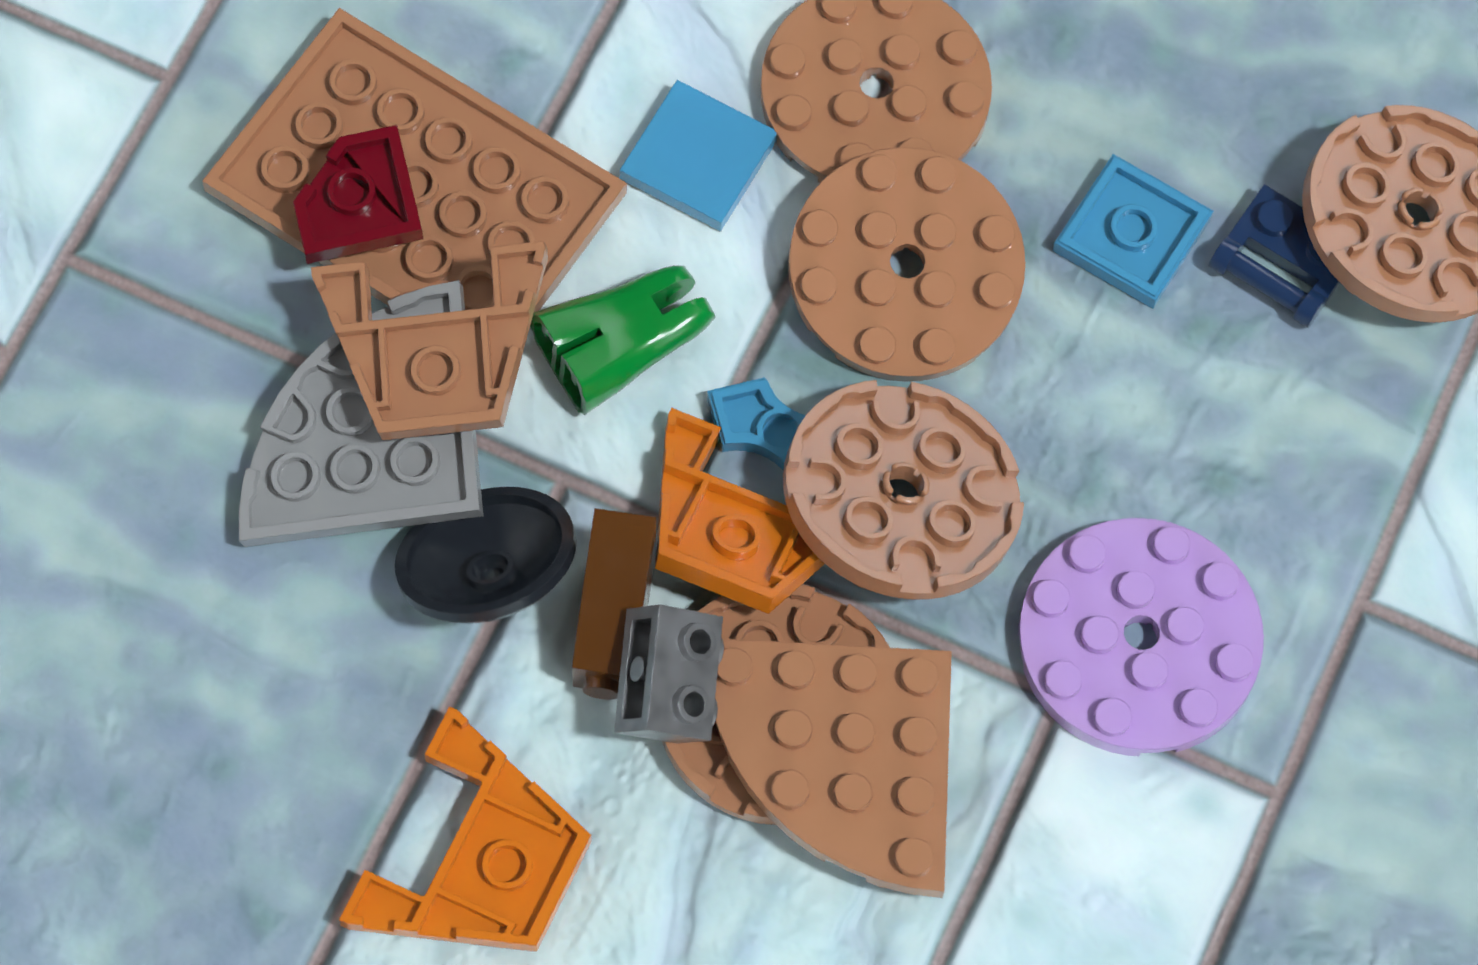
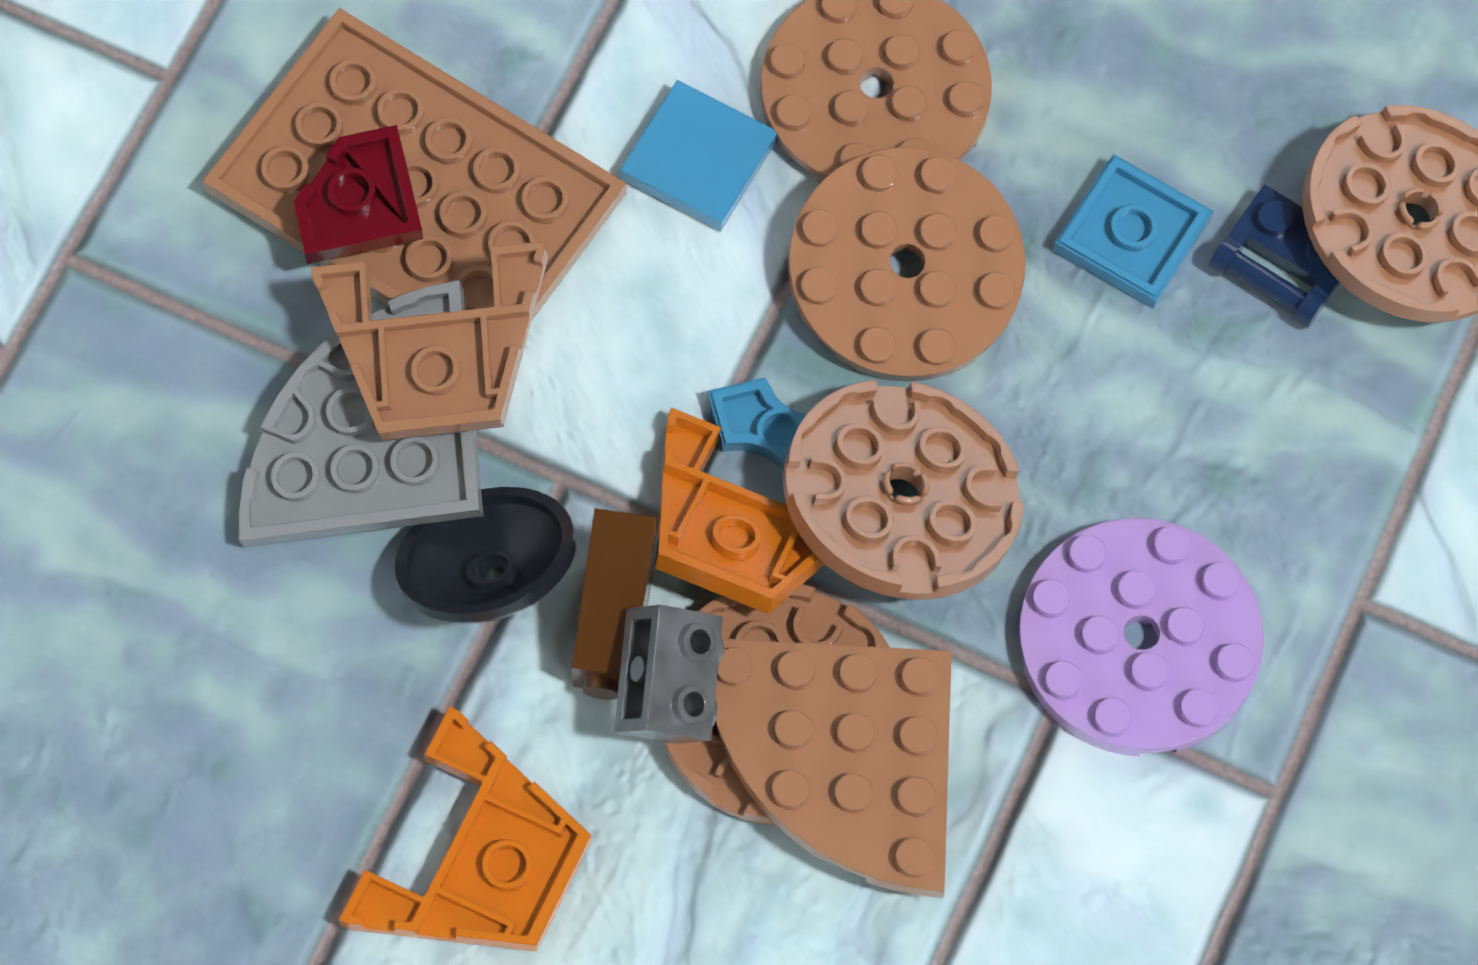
(618, 333): green piece -> none

